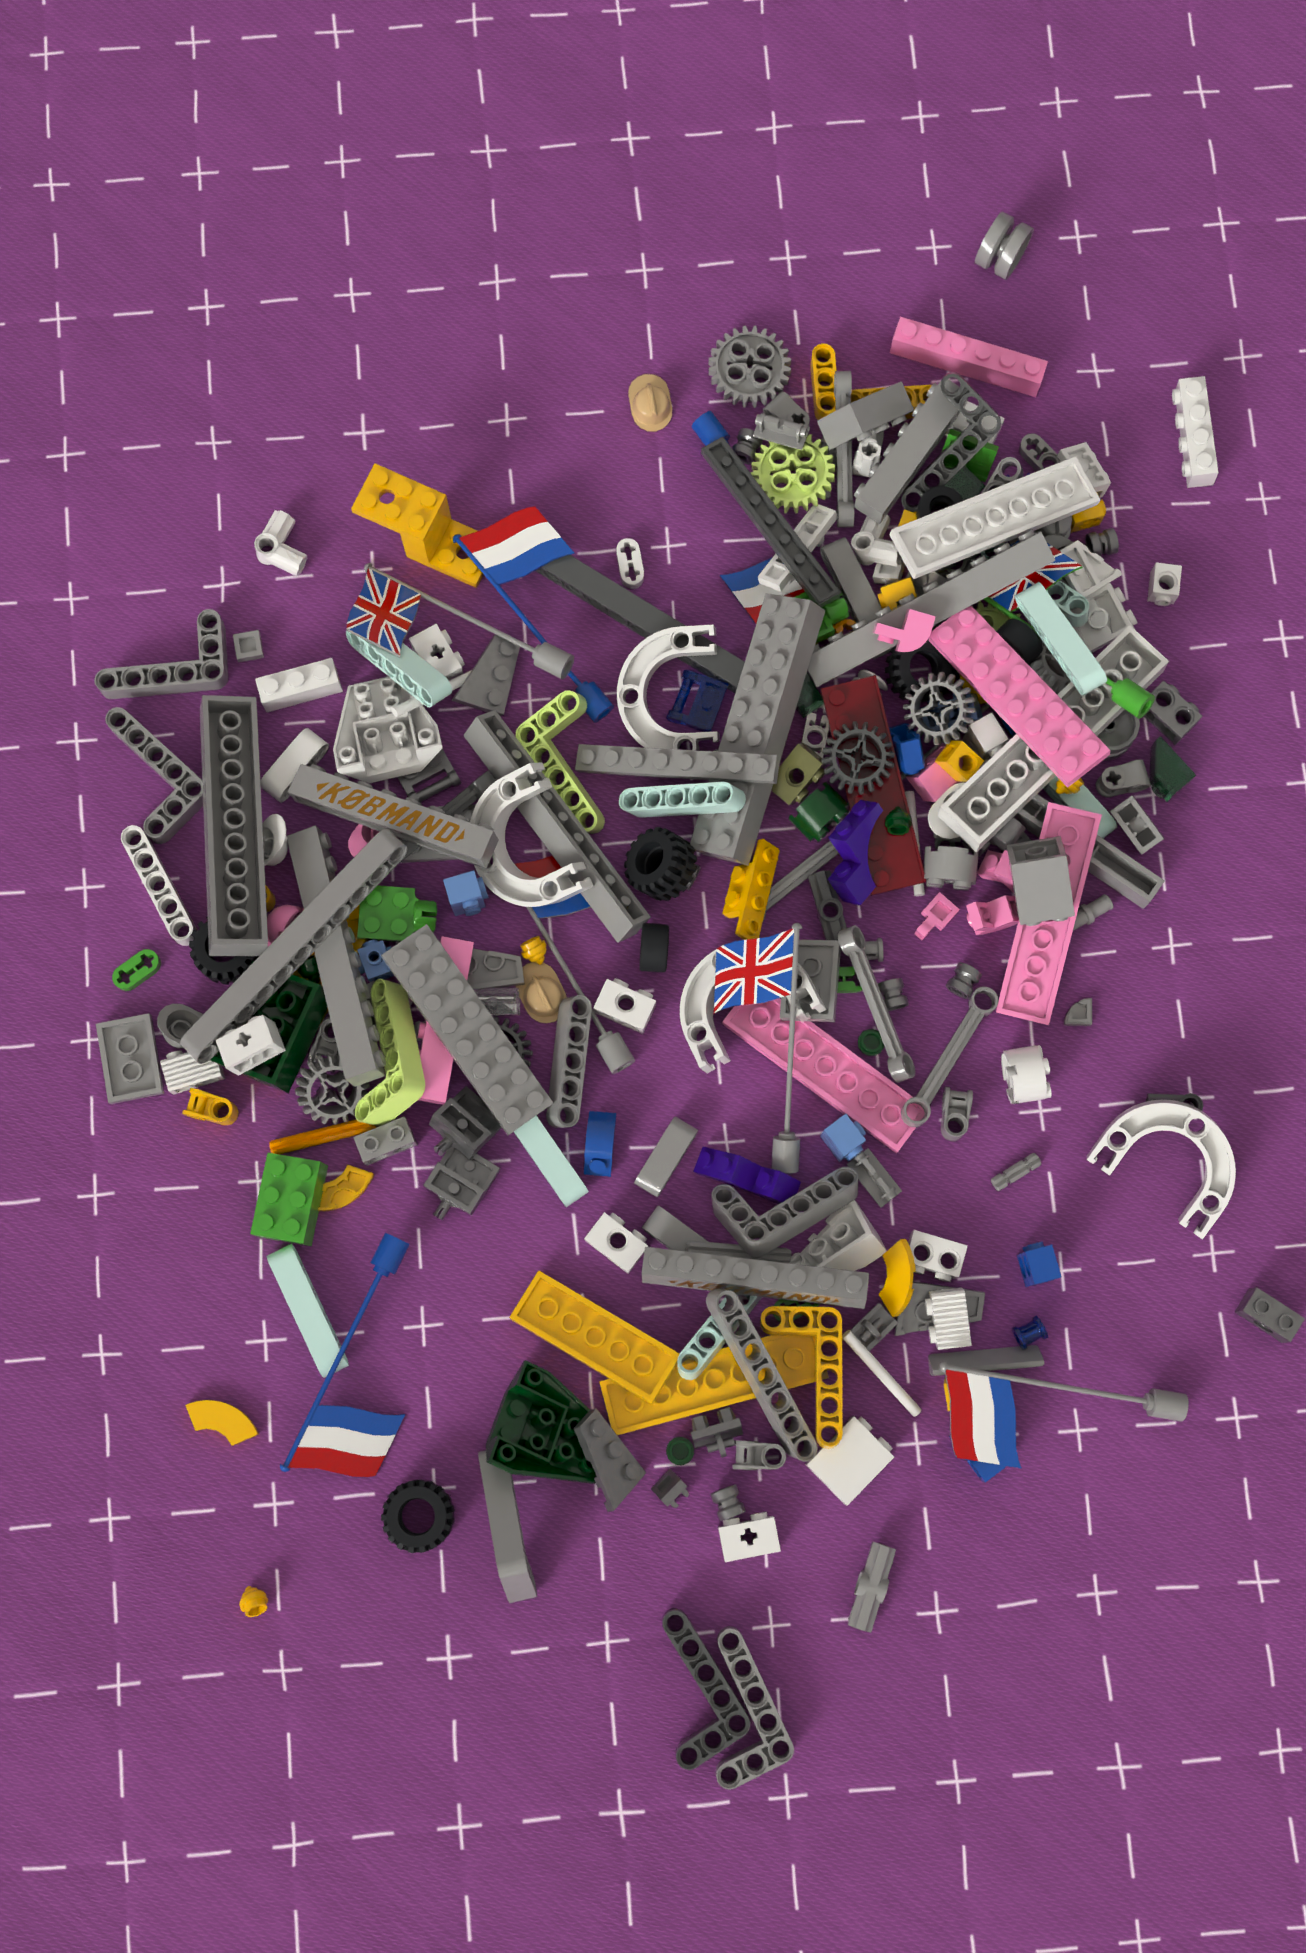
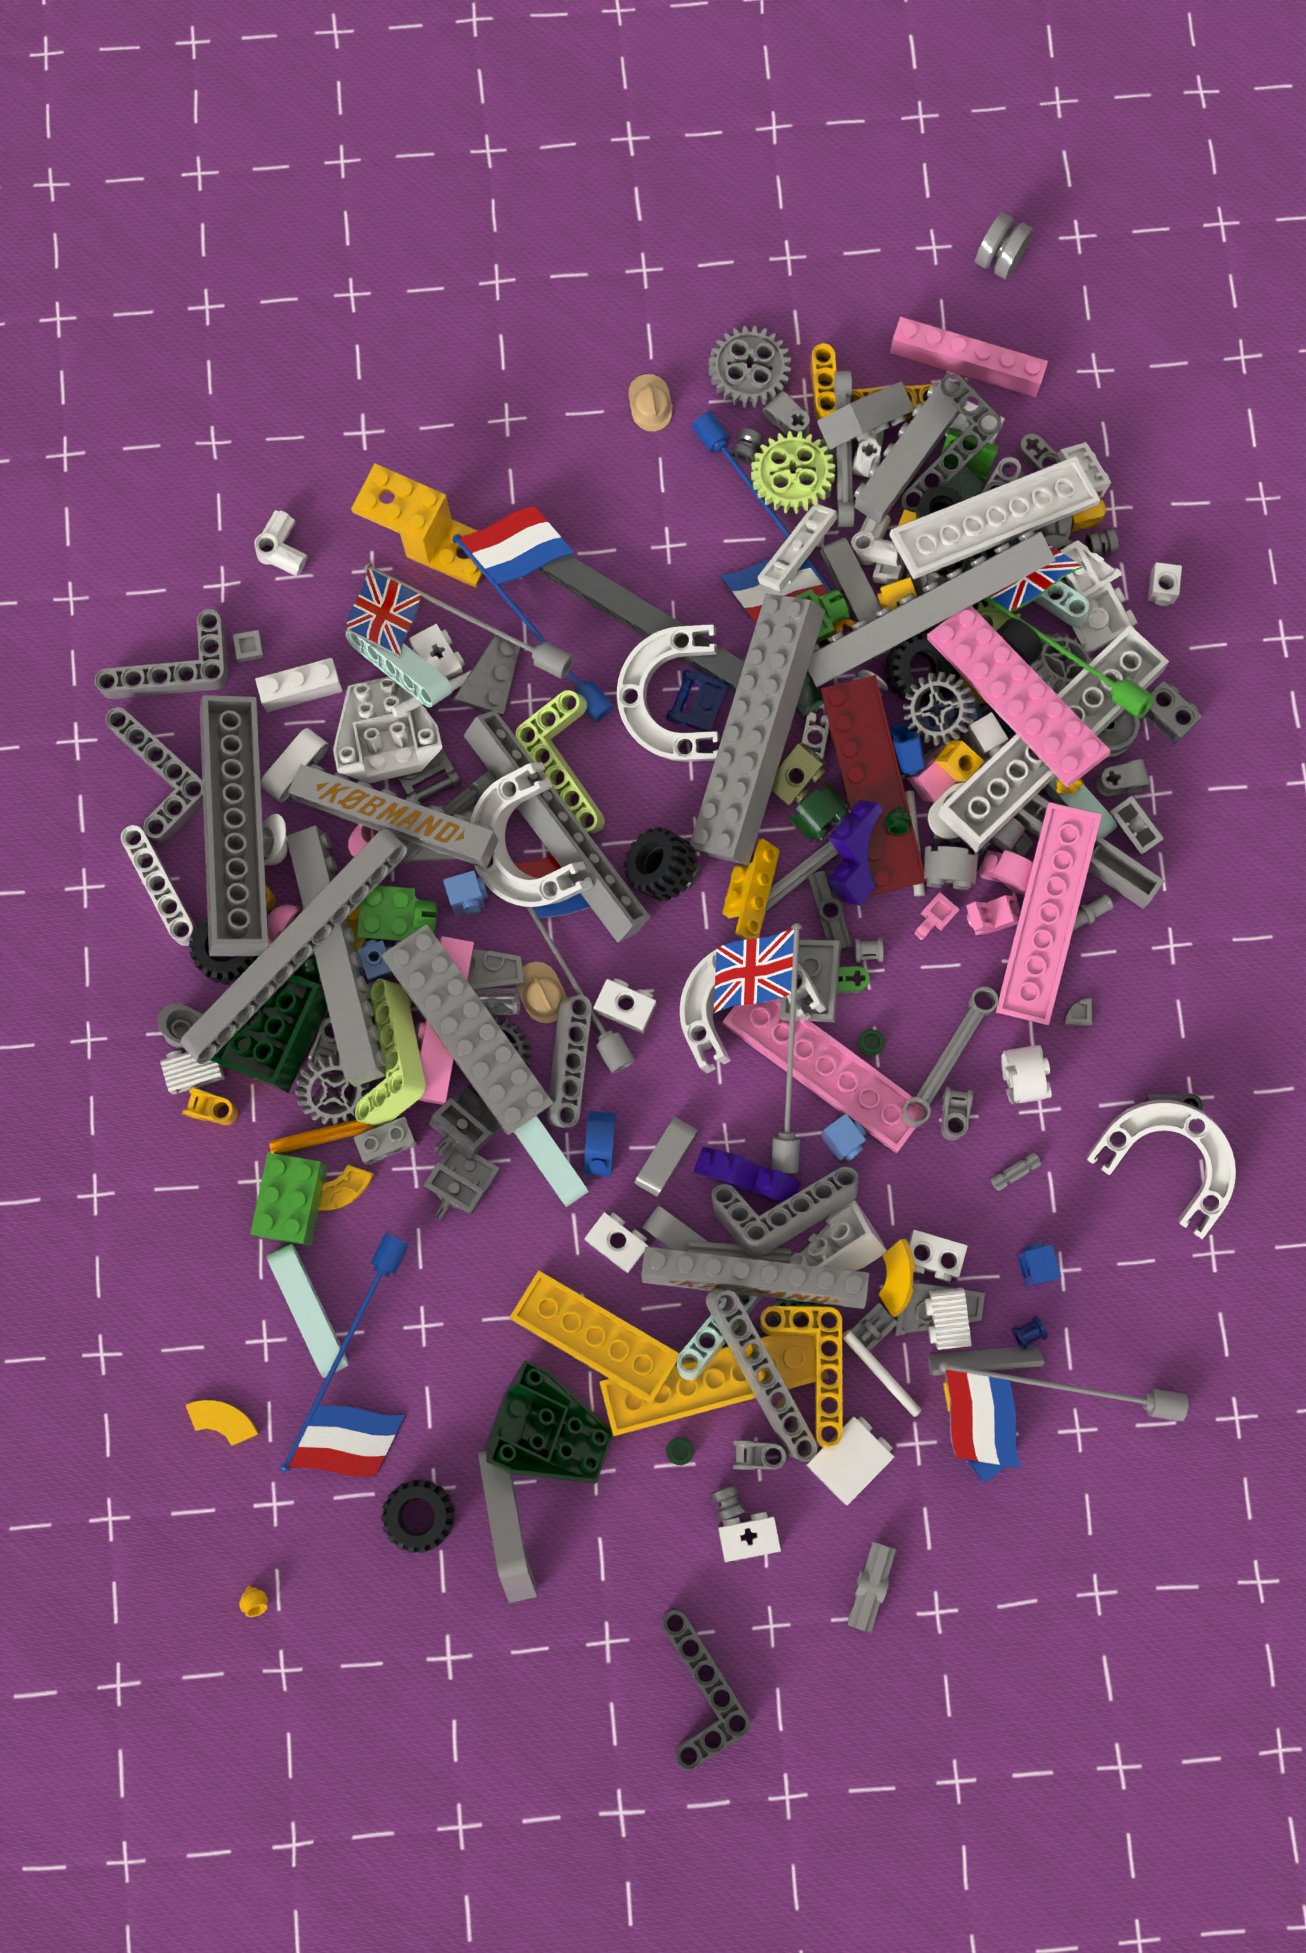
(129, 1058): light grey plate -> none
(132, 965): bright green beam -> none
(250, 1044): white brick -> none
(534, 950): yellow plate -> none
(611, 1460): flat silver wing -> none
(624, 564): white beam -> none
(654, 947): black tyre -> none
(669, 1488): flat silver tile -> none
(678, 763): light grey plate -> none
(692, 802): light aqua beam -> none
(719, 1435): flat silver hips -> none
(757, 1710): light grey beam -> none
(770, 522): dark grey tile -> none
(781, 431): light grey hinge -> none
(870, 760): dark grey gear -> none
(874, 1177): light grey hinge -> none
(891, 991): flat silver wheel -> none
(899, 1062): light grey piece -> none
(914, 632): bright pink brick -> none
(963, 981): flat silver wheel -> none
(1041, 881): light grey slope -> none
(1061, 638): light aqua beam -> none
(1167, 771): clear green slope -> none
(1196, 432): white brick -> none
(1269, 1315): flat silver brick -> none

